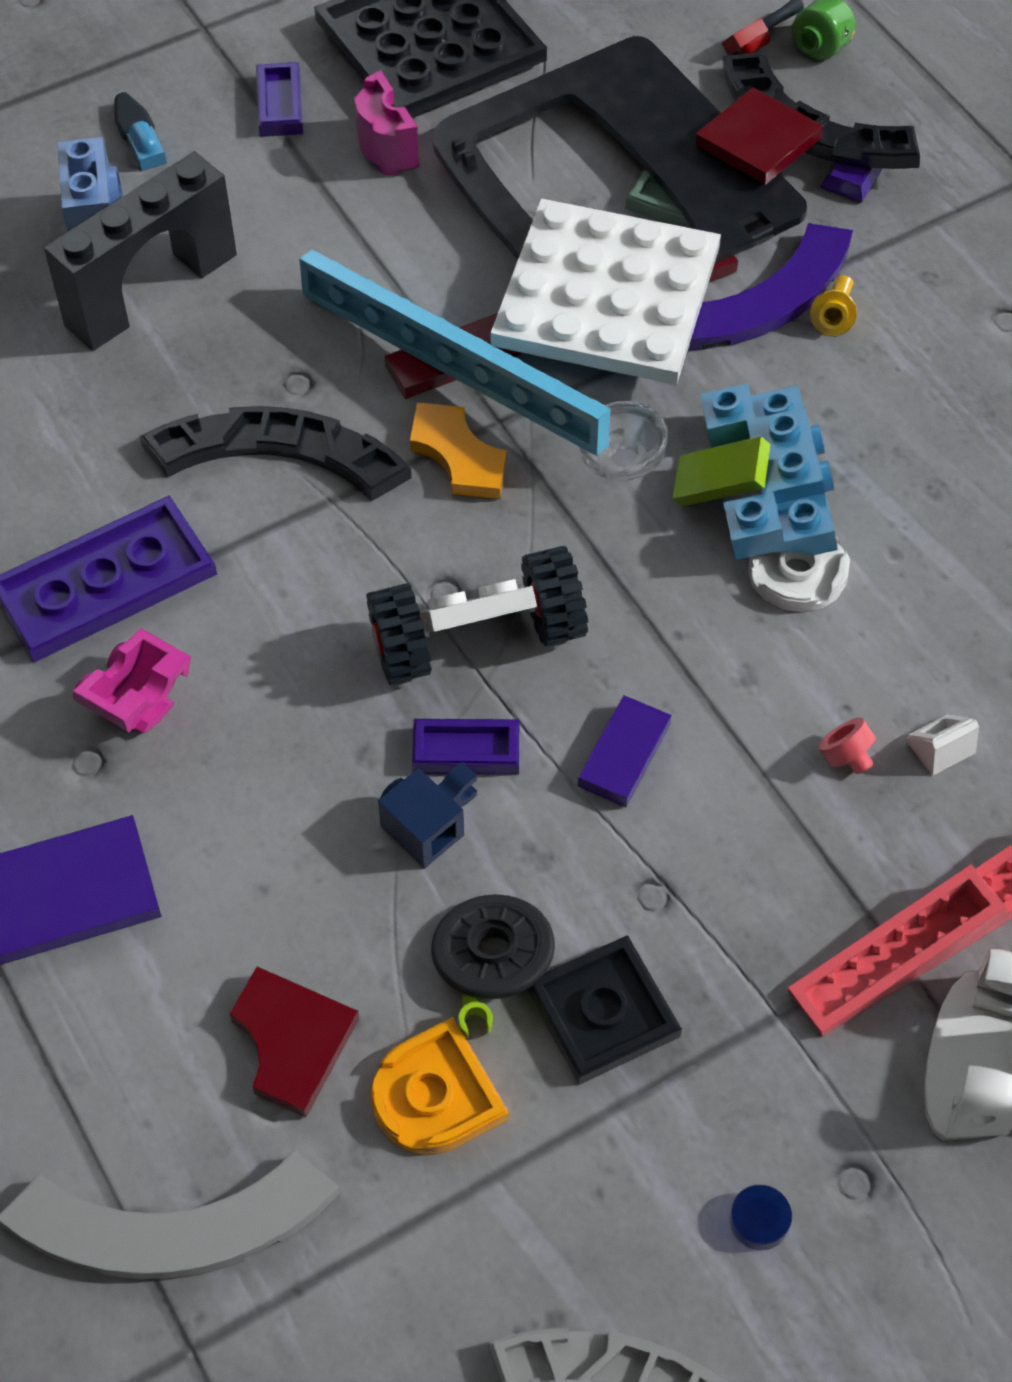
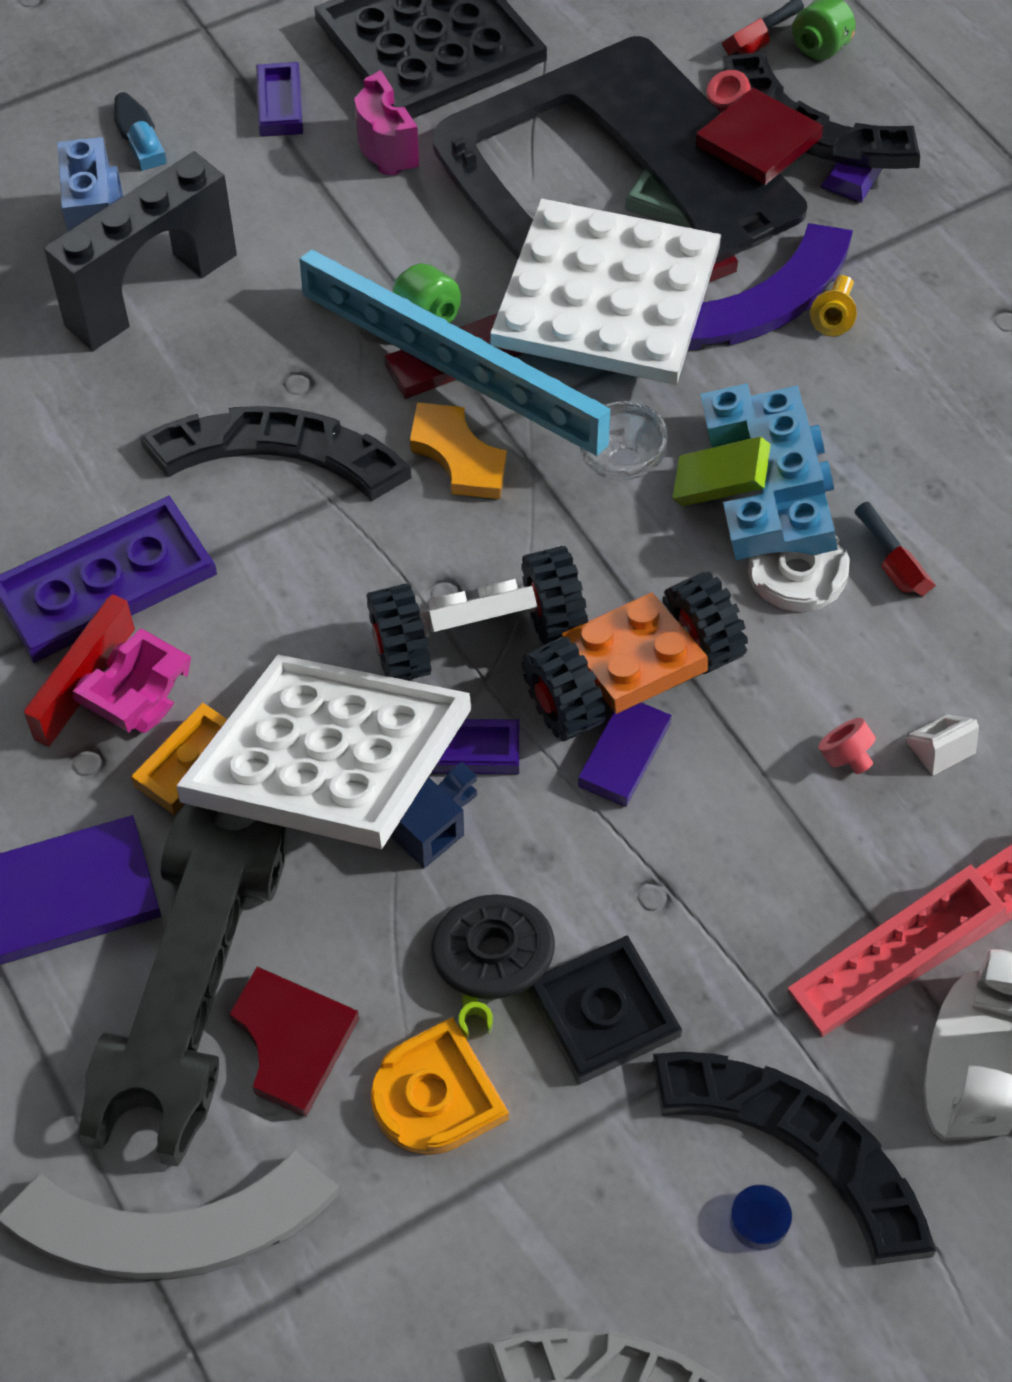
(54, 701): none -> red tile
(160, 1057): none -> pearl dark grey piece
(173, 759): none -> light orange plate
(326, 750): none -> white plate
(429, 290): none -> bright green head
(634, 654): none -> plate
(727, 88): none -> coral tile
(813, 1127): none -> black tile
(900, 563): none -> red piece

